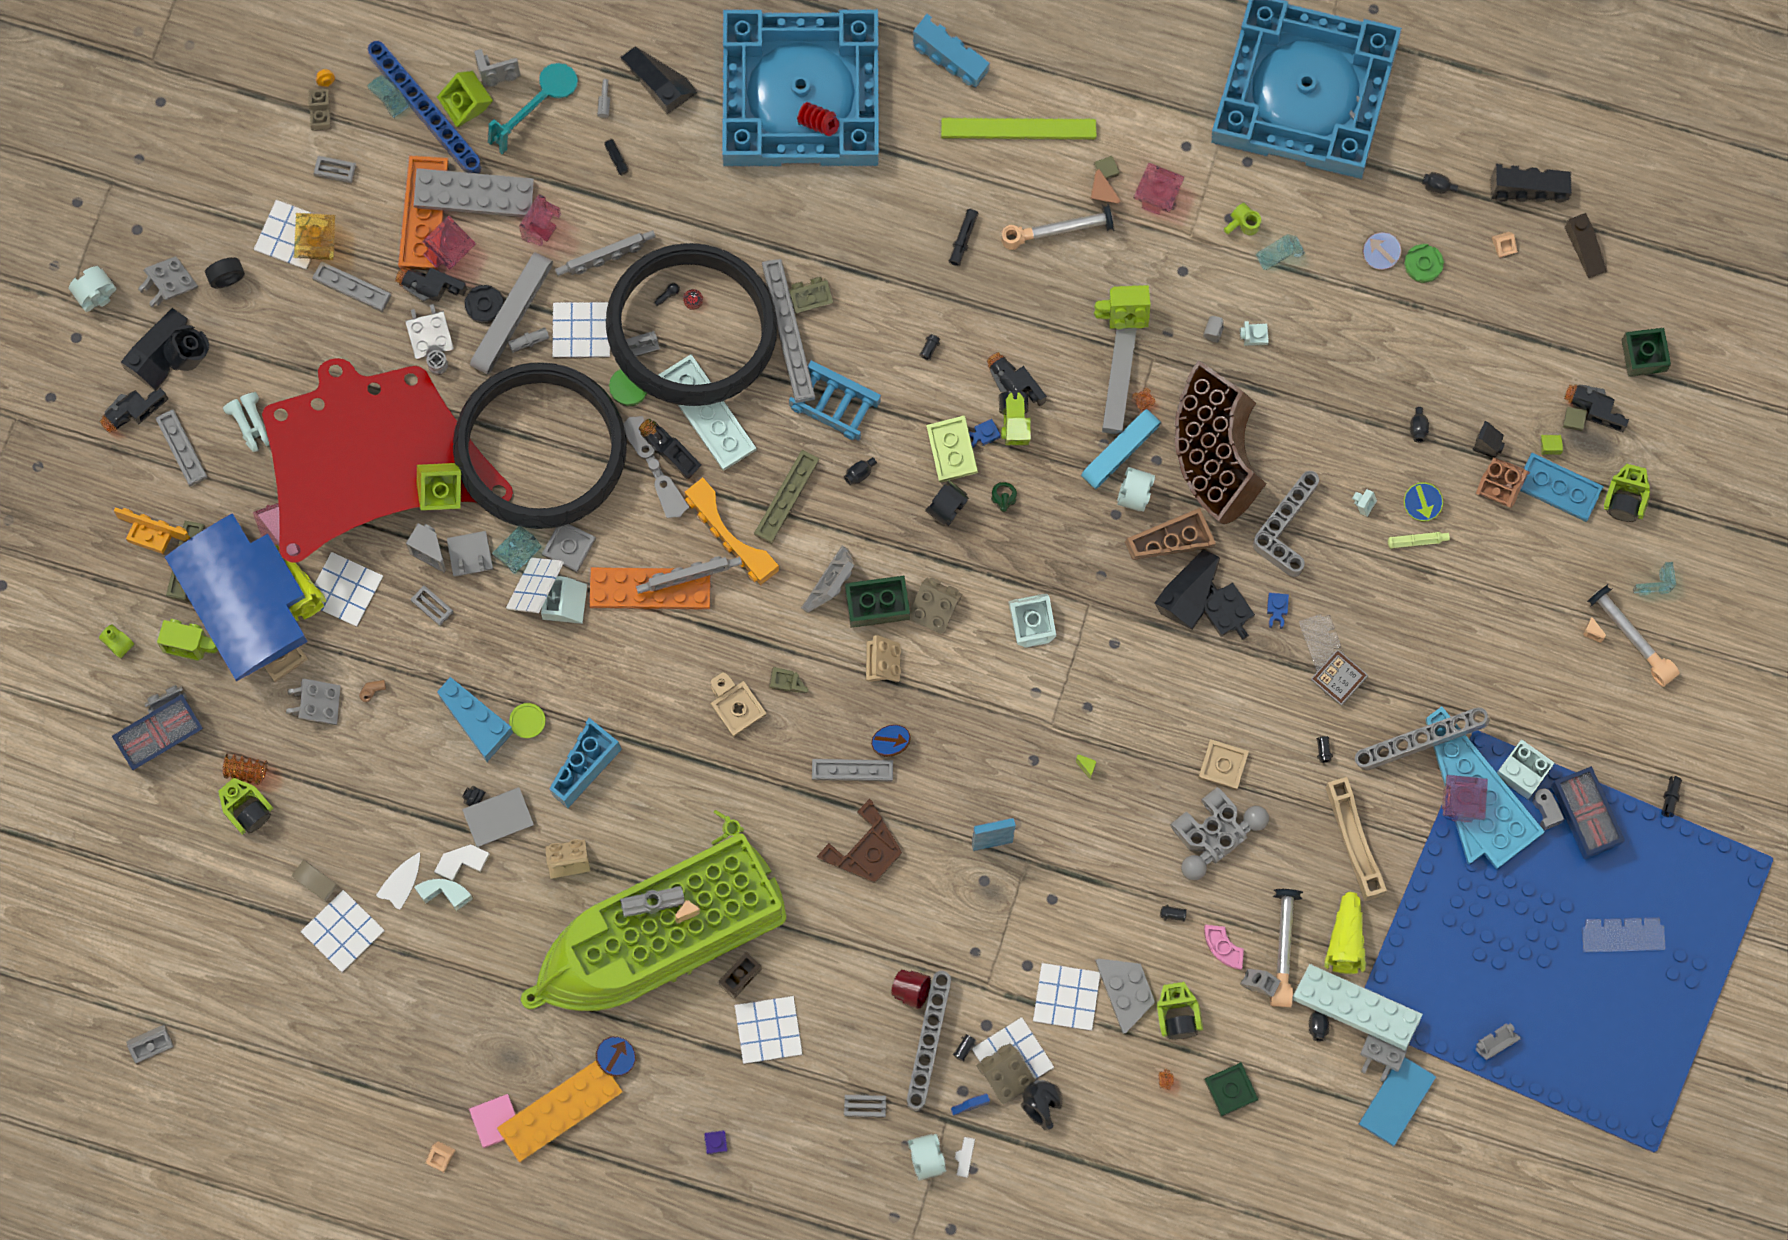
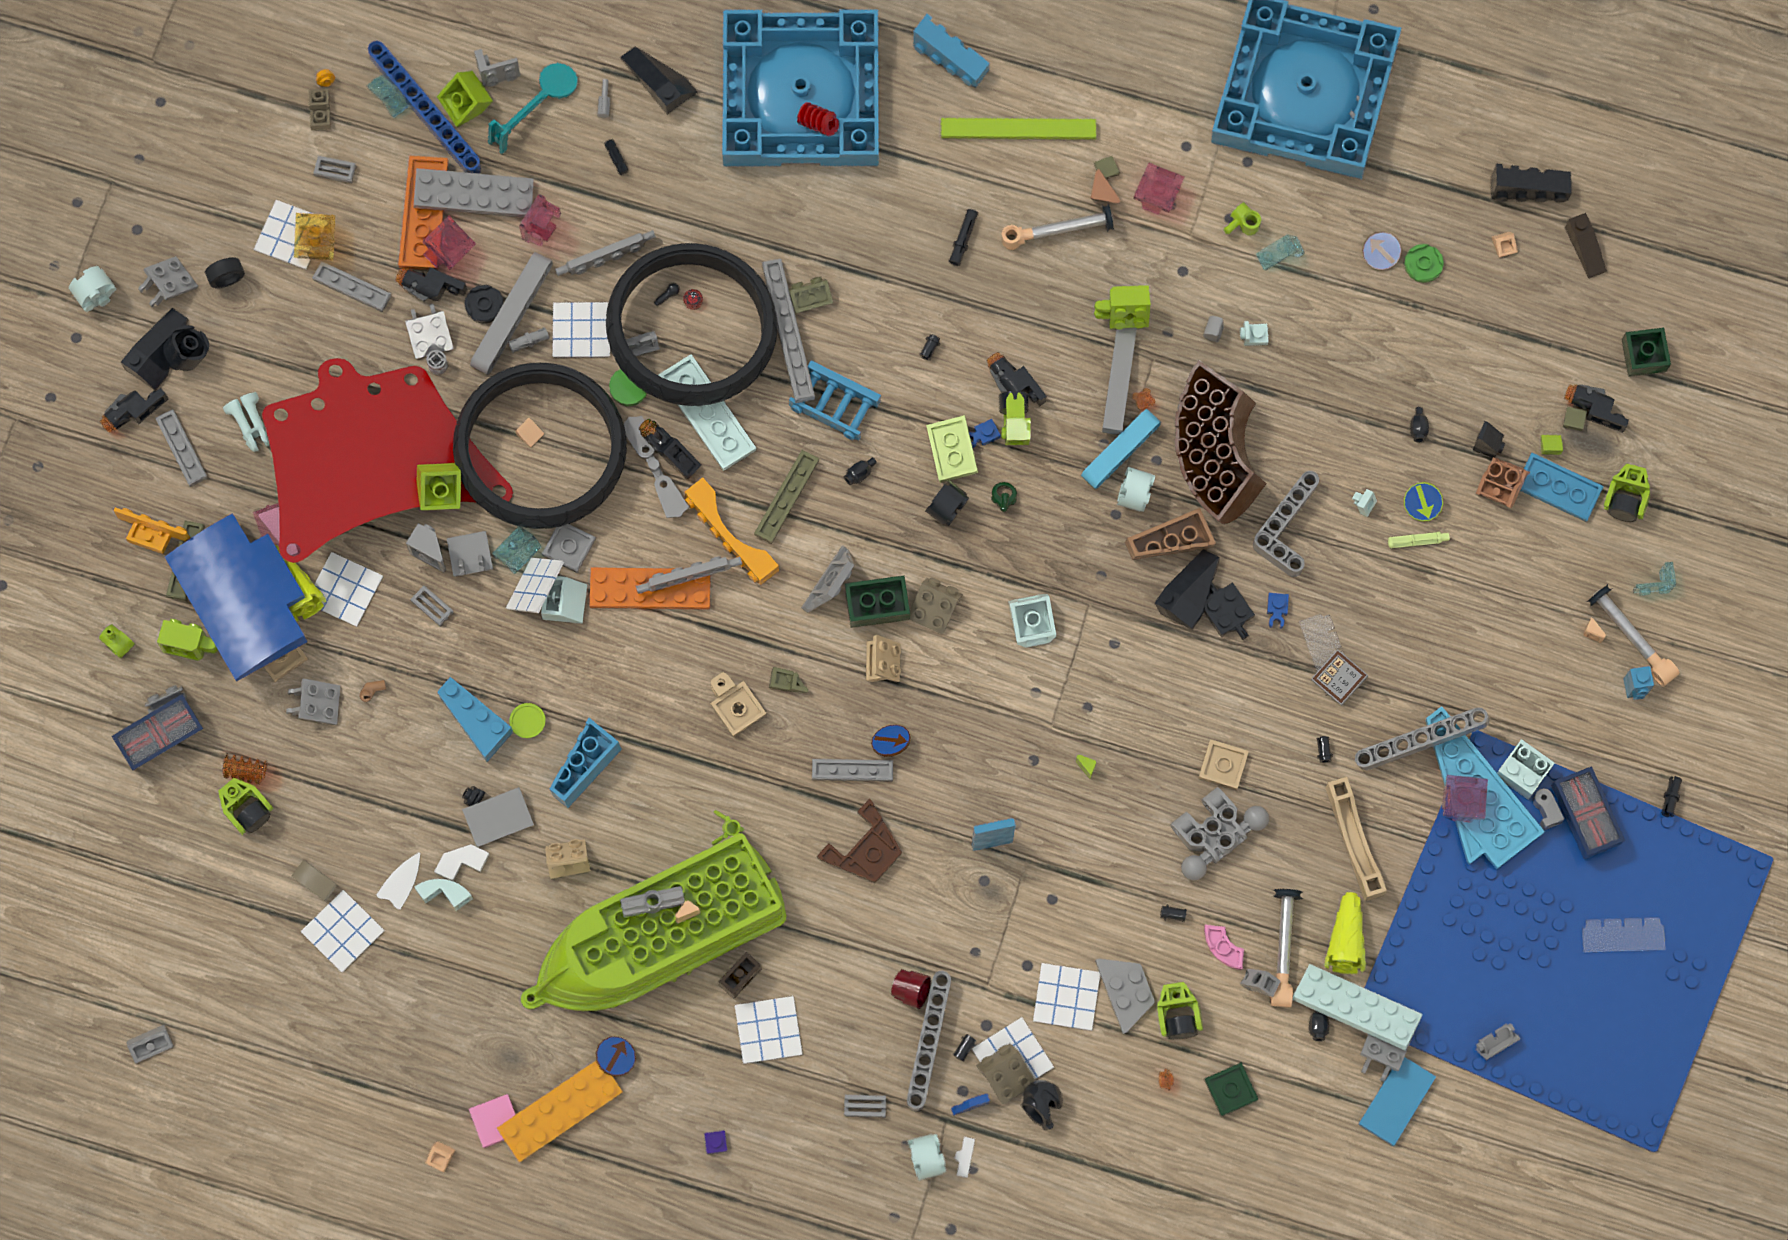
(529, 432): none -> light nougat slope
(1438, 183): black plant -> none
(1638, 682): none -> dark azure brick

